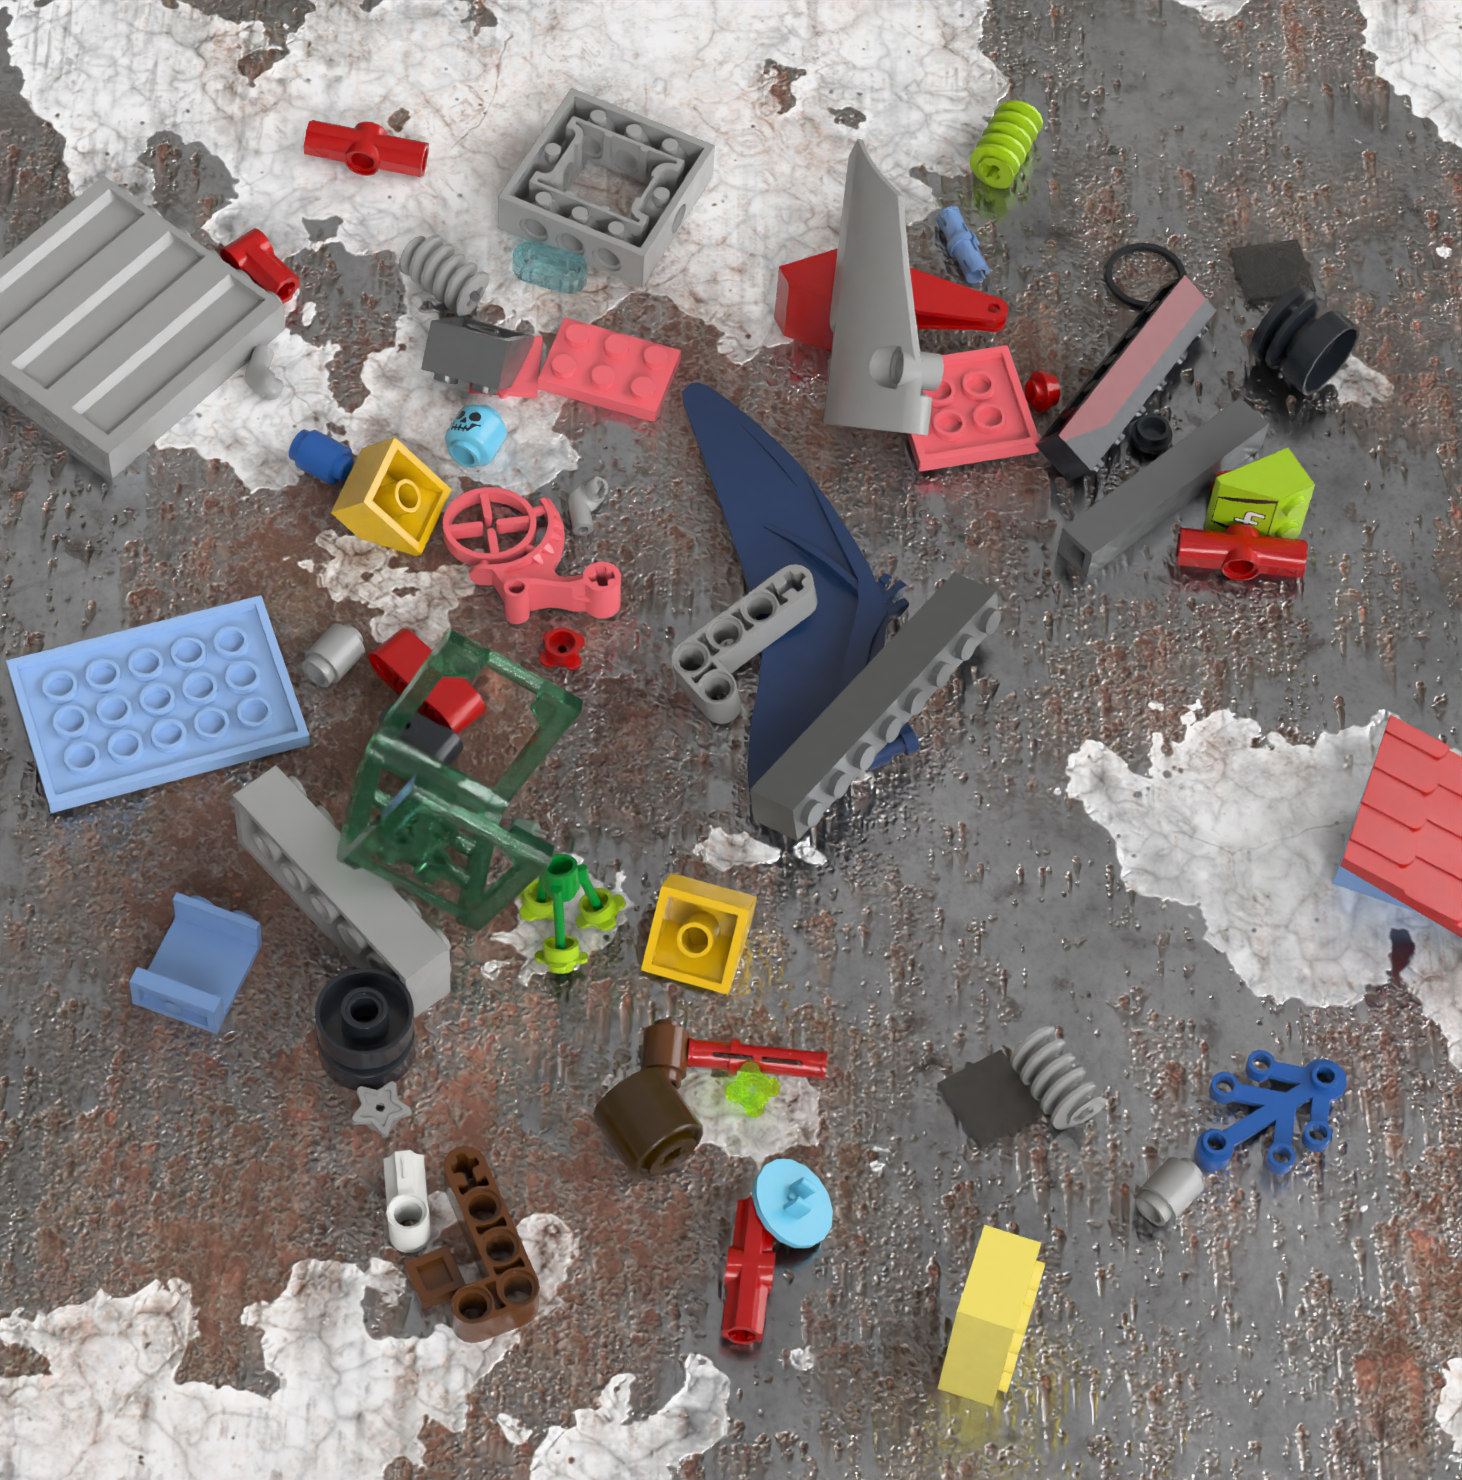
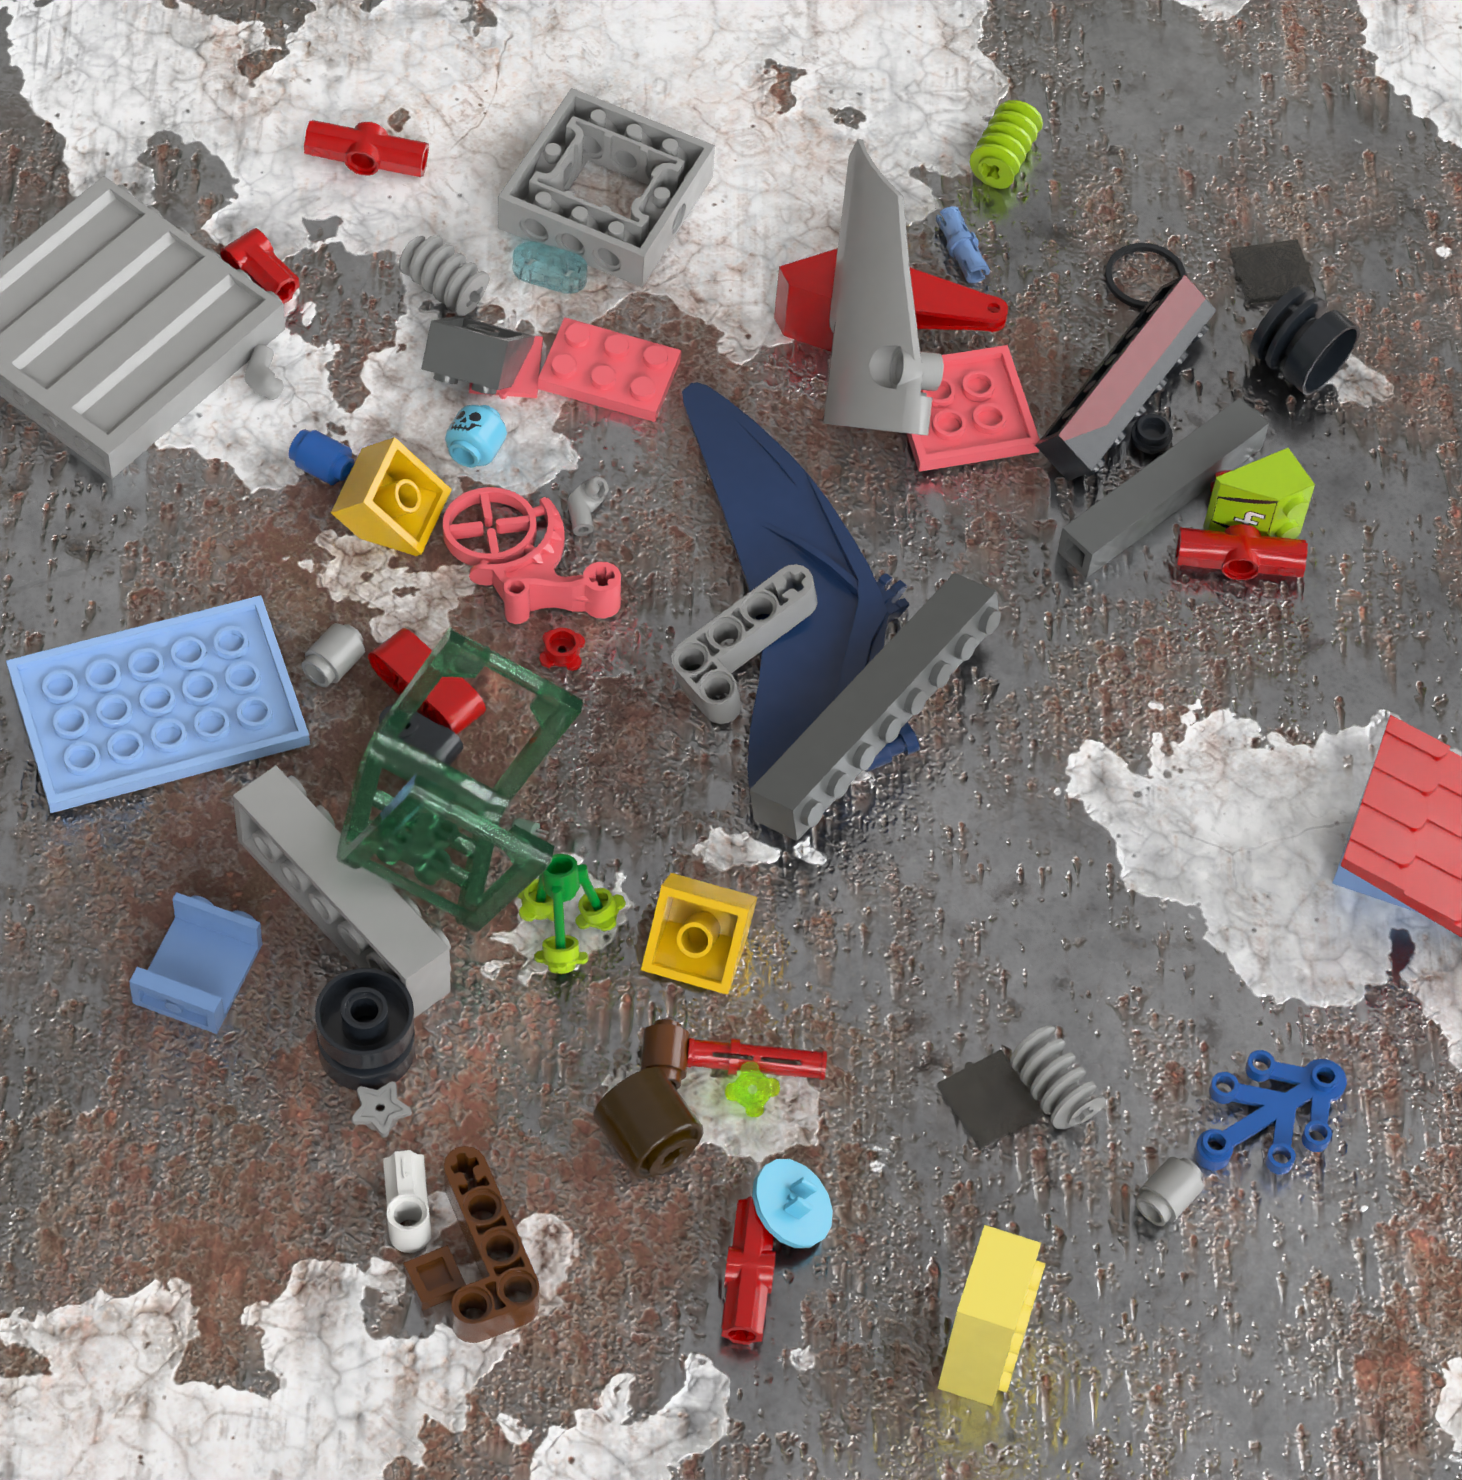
(1042, 391): red plate -> none

